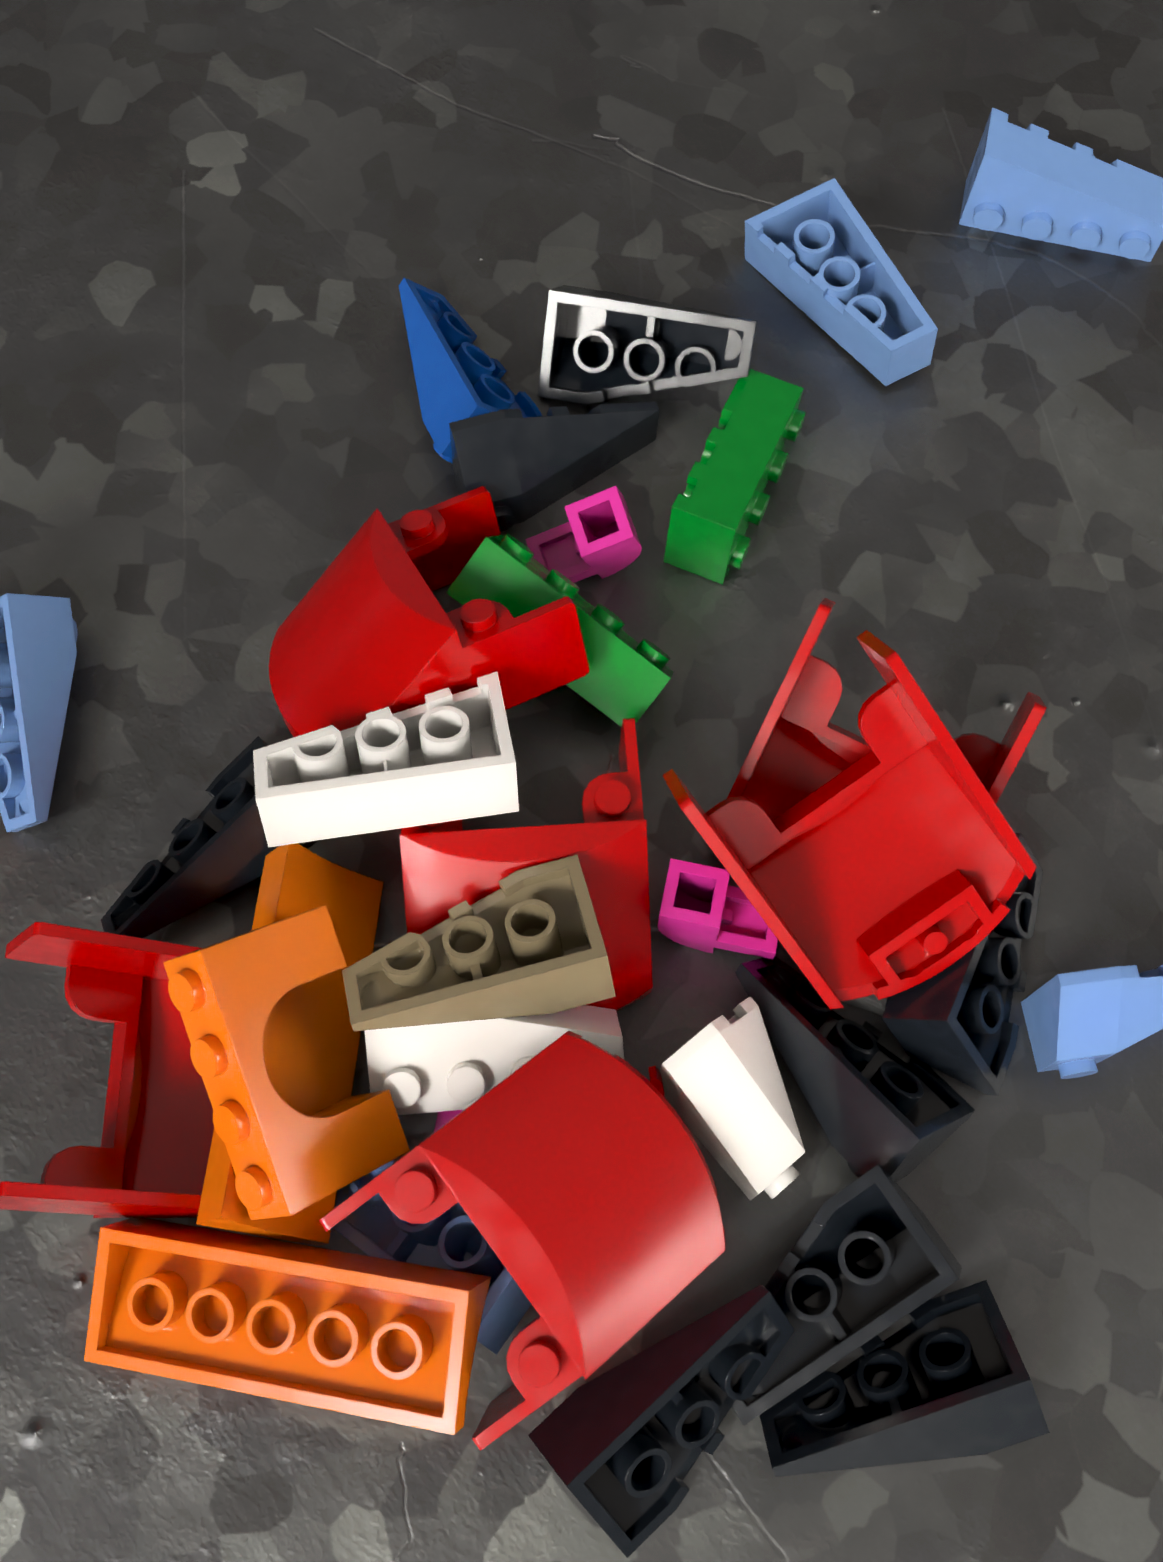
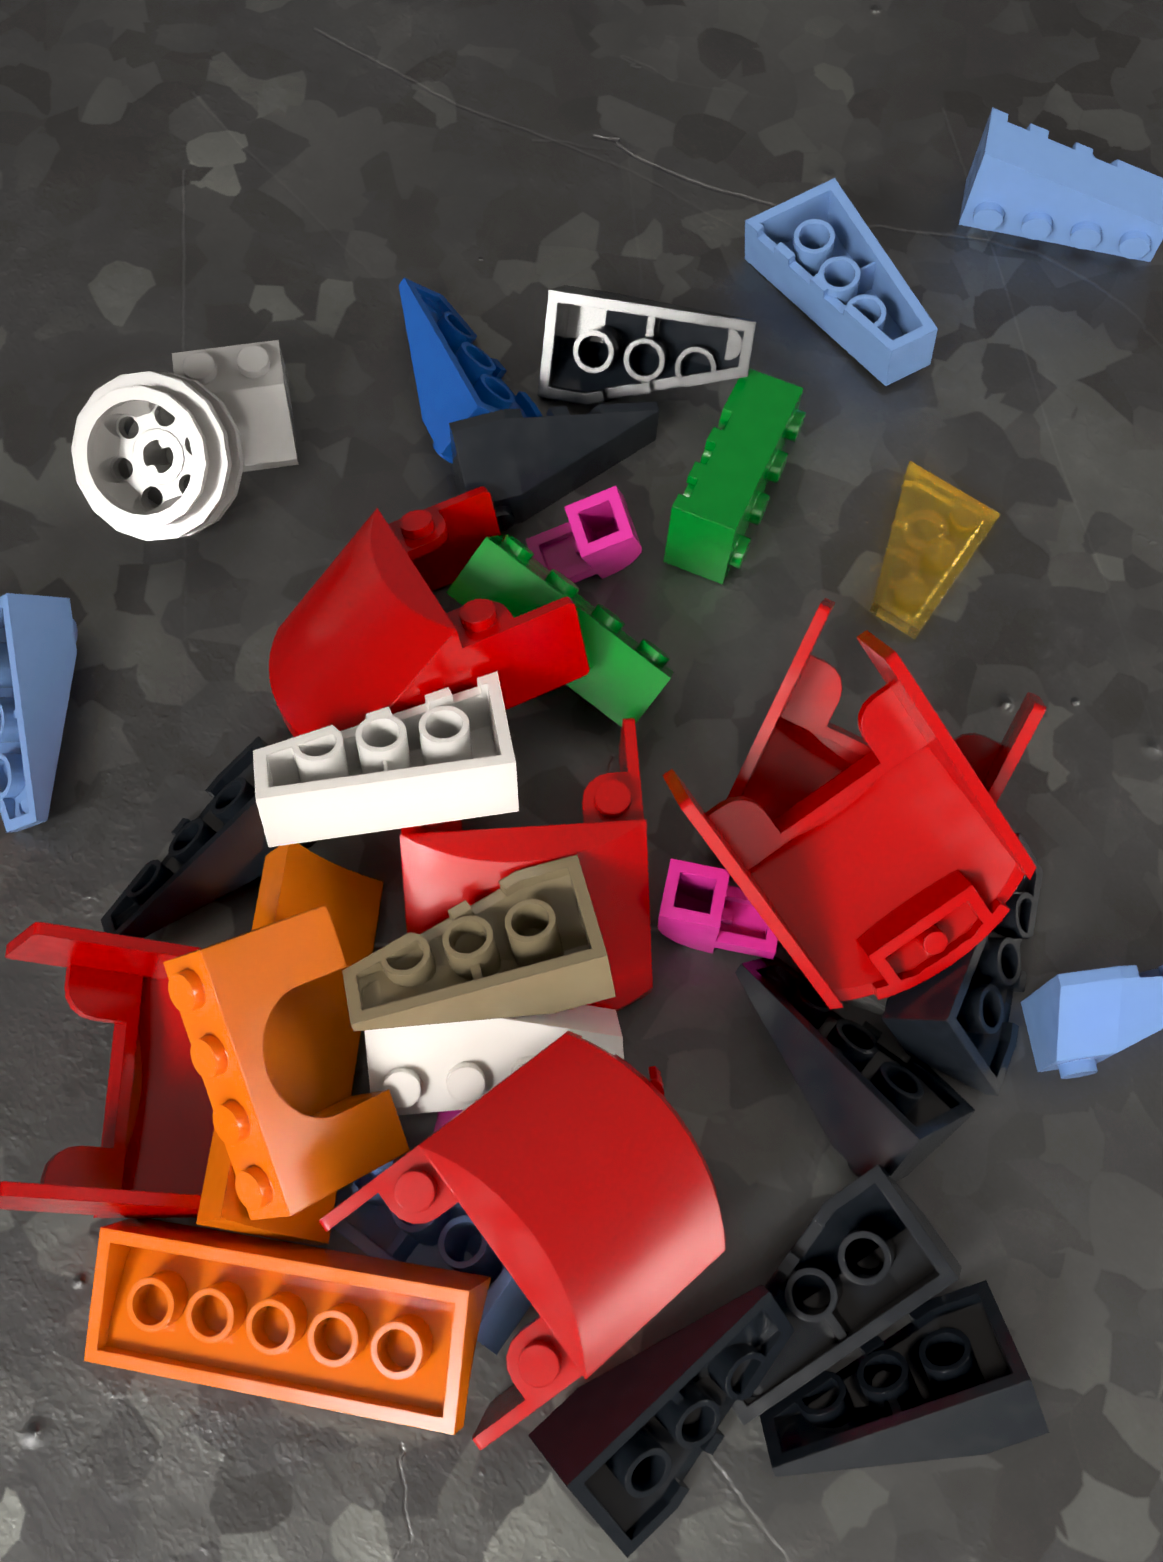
(203, 448): none -> wheel
(256, 393): none -> light grey slope
(736, 1101): white slope -> none
(927, 549): none -> clear yellow wing

